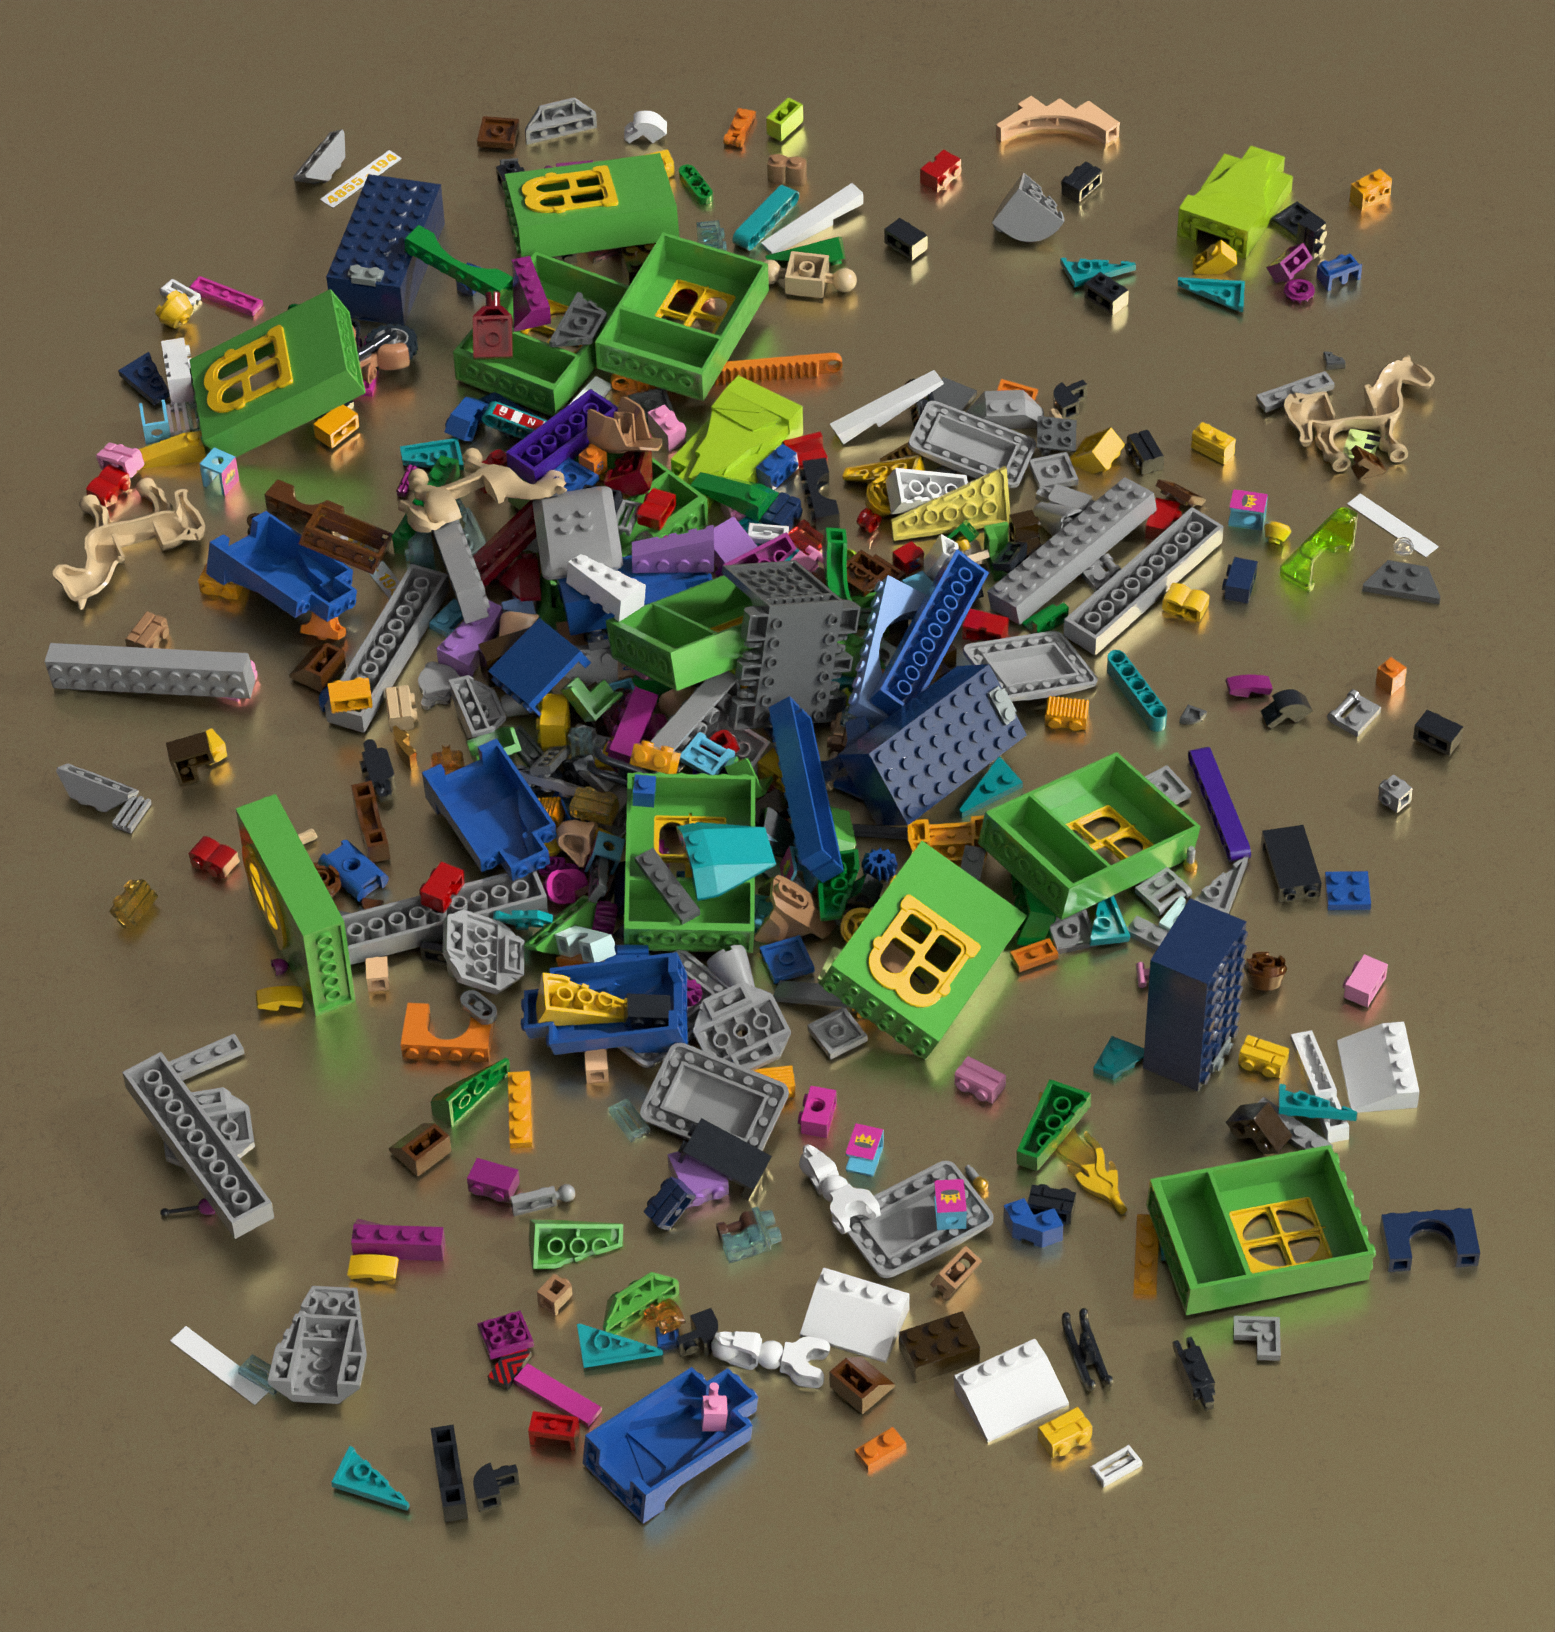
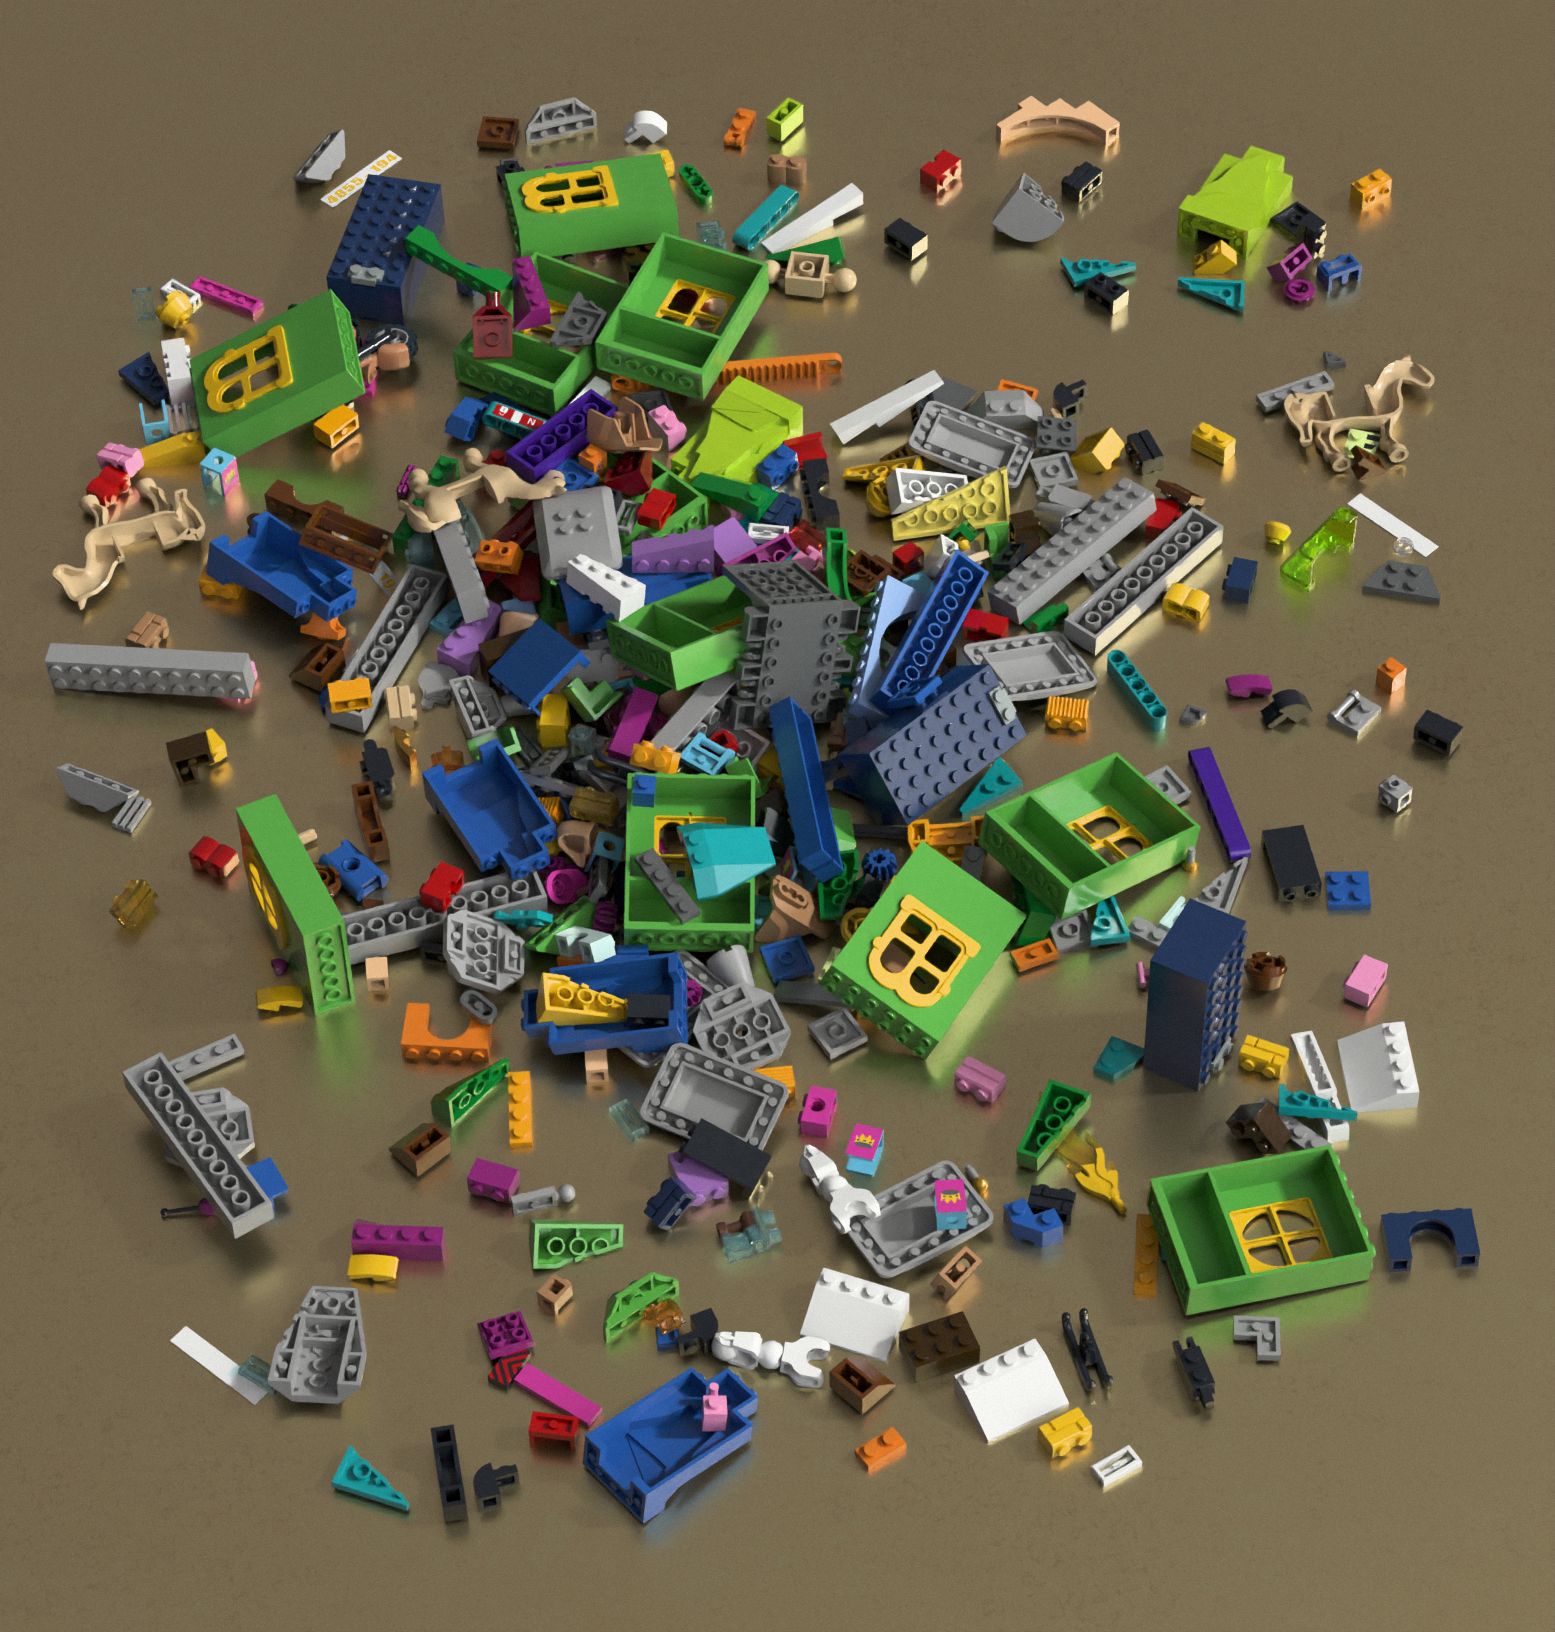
(145, 314): none -> clear light blue tile
(268, 1178): none -> blue panel
(427, 453): teal wing -> none
(499, 556): none -> orange brick
(607, 1348): teal wing -> none
(868, 520): red wheel -> none
(914, 692): none -> blue plate
(1160, 885): light grey plate -> none
(1248, 510): piece -> none

